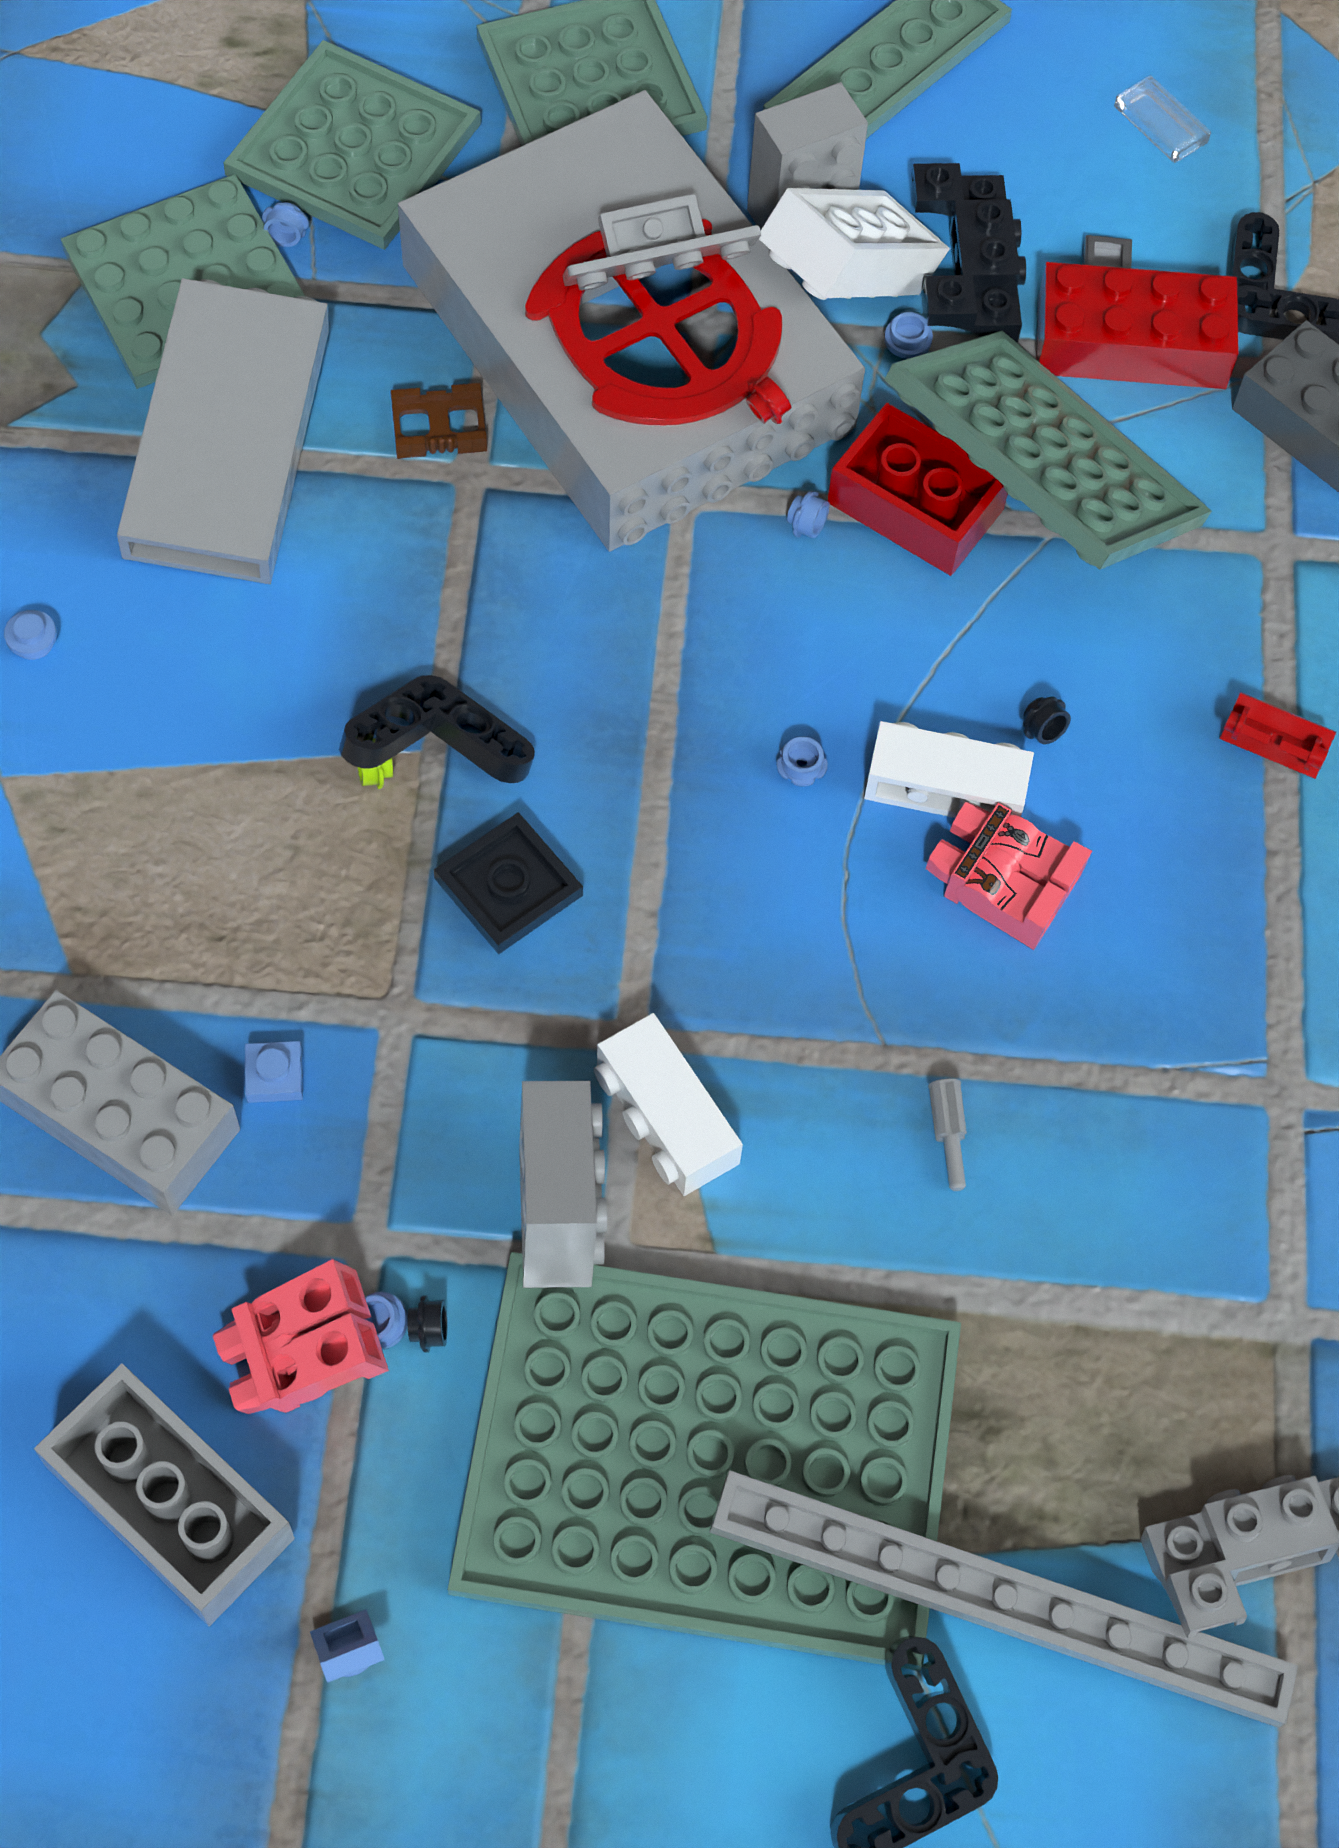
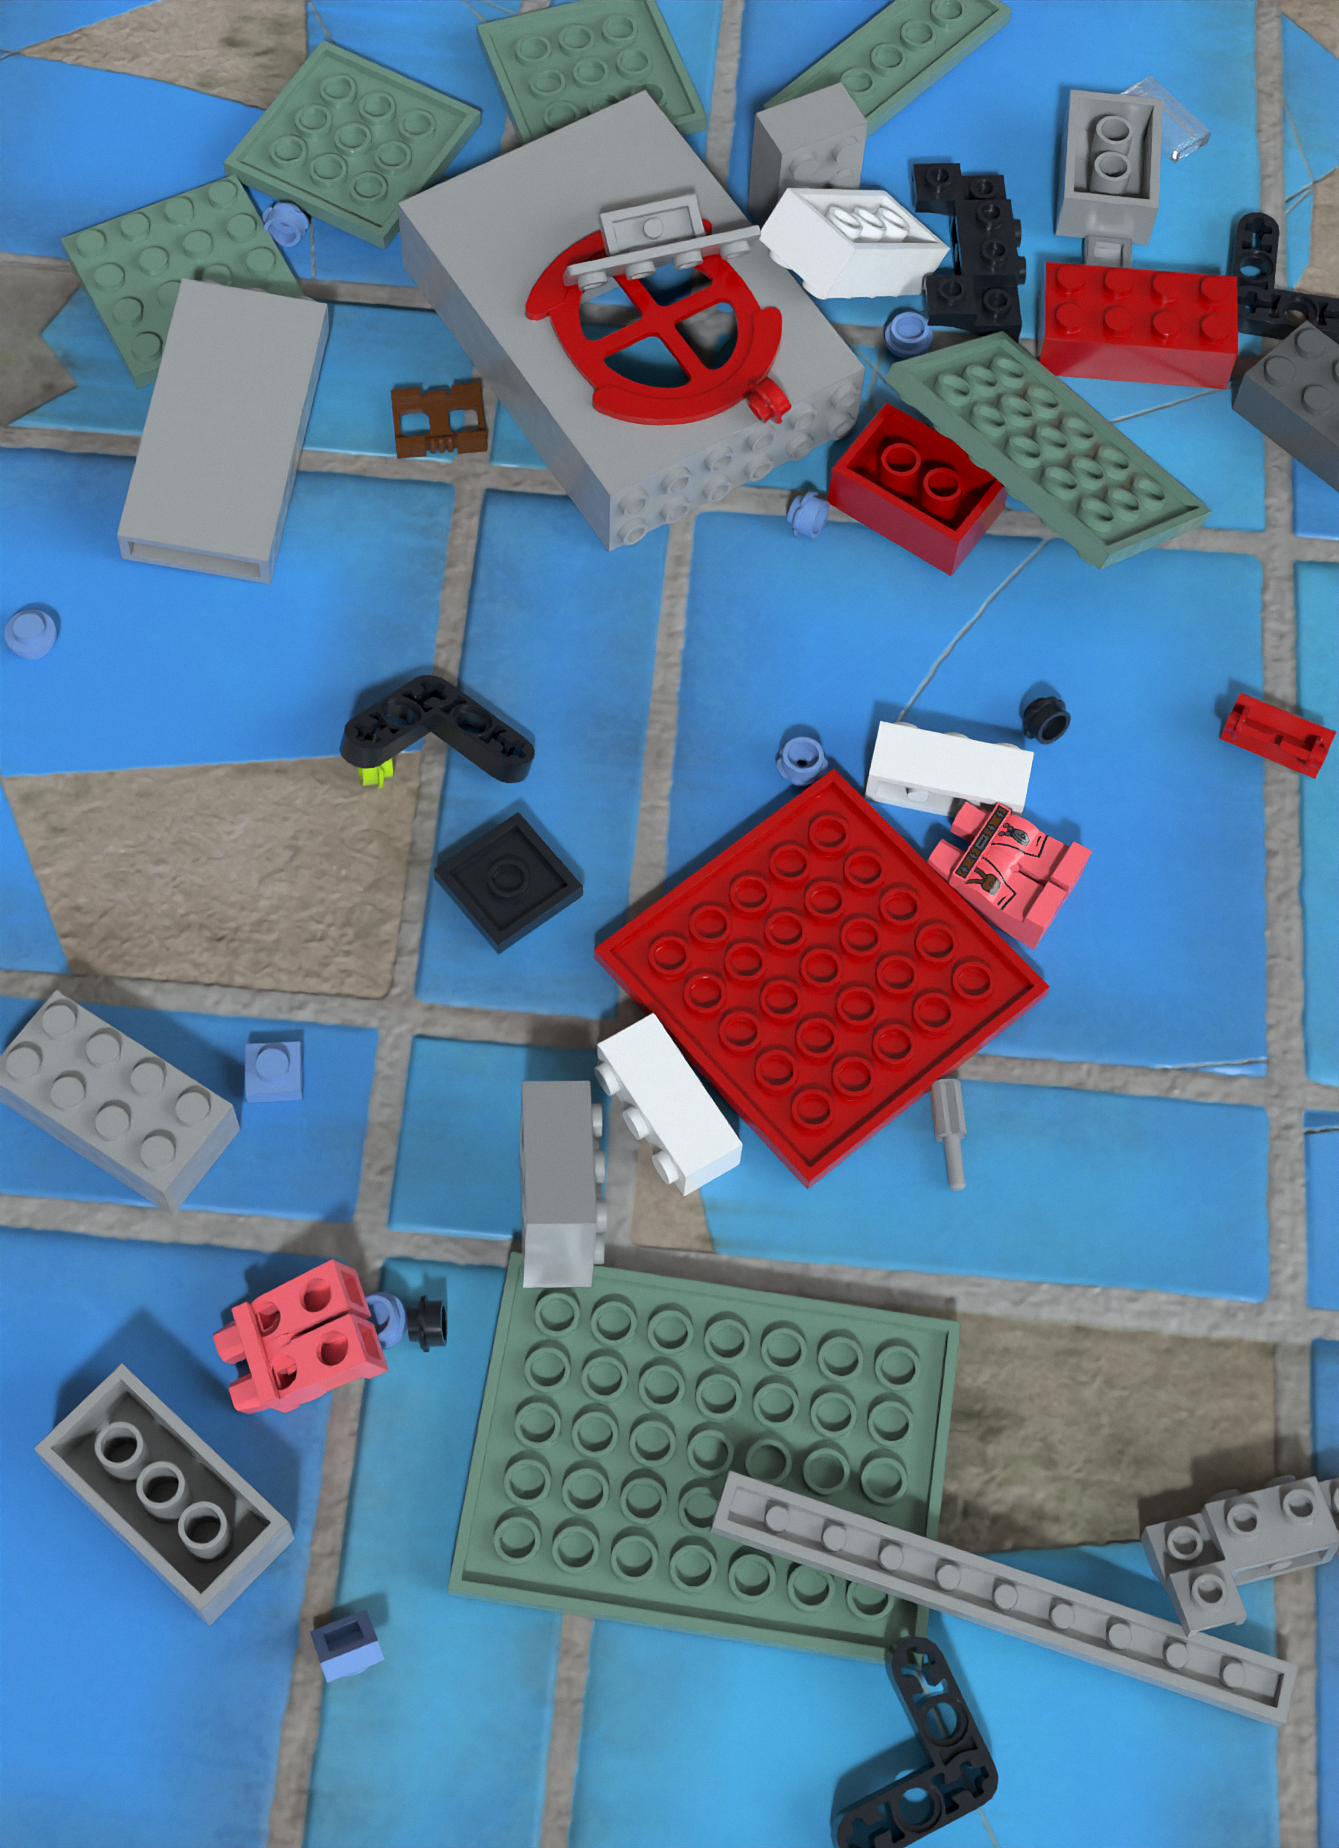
(821, 976): none -> red plate
(1109, 166): none -> light grey brick

